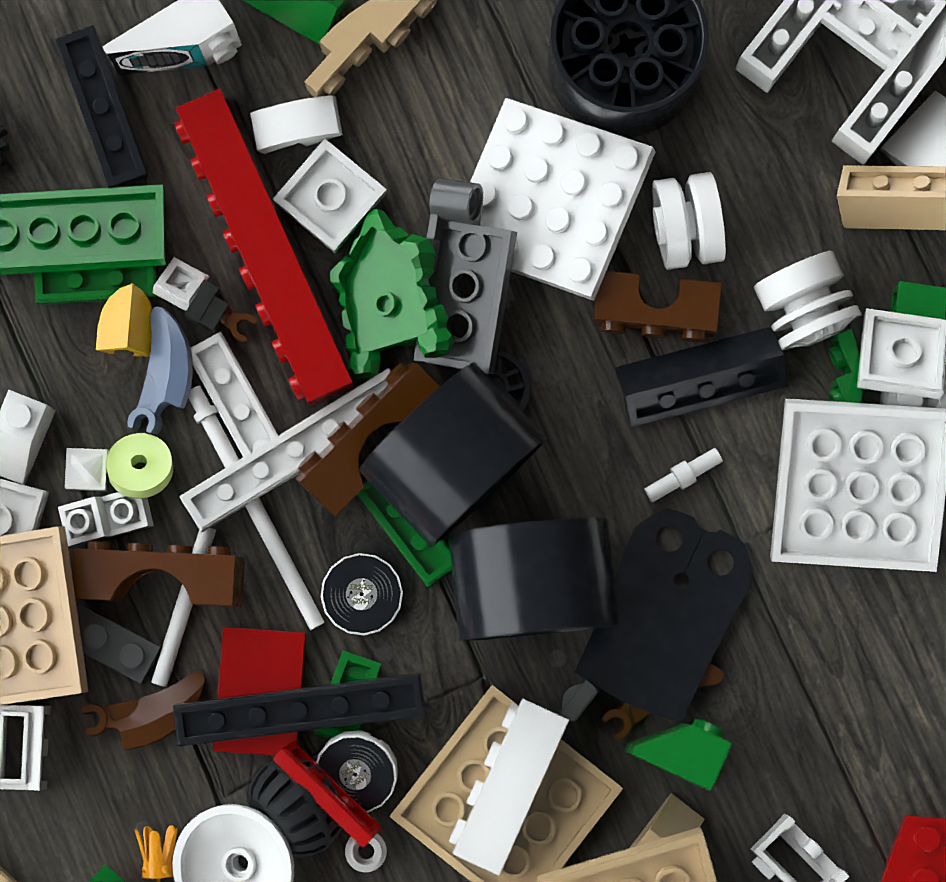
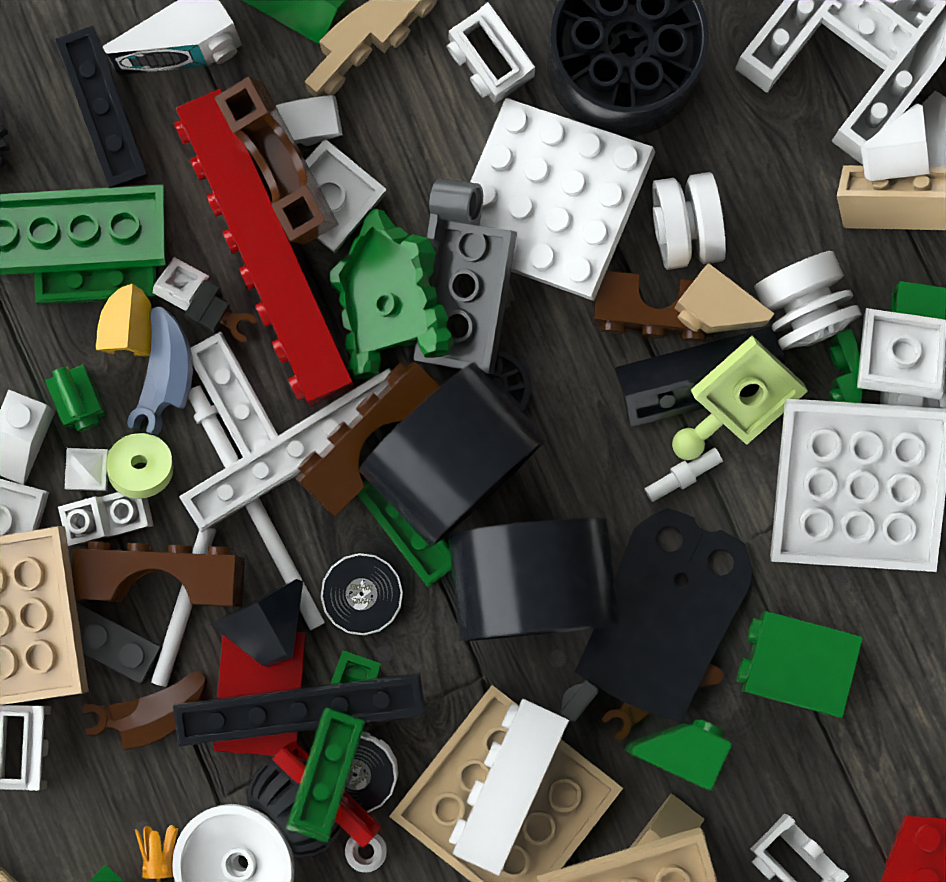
(76, 397): none -> green brick
(266, 625): none -> black slope
(292, 185): none -> reddish brown arch
(325, 775): none -> green tile
(483, 78): none -> white window
(719, 305): none -> tan slope
(742, 415): none -> yellowish green plate
(799, 663): none -> green panel
(898, 148): none -> white slope

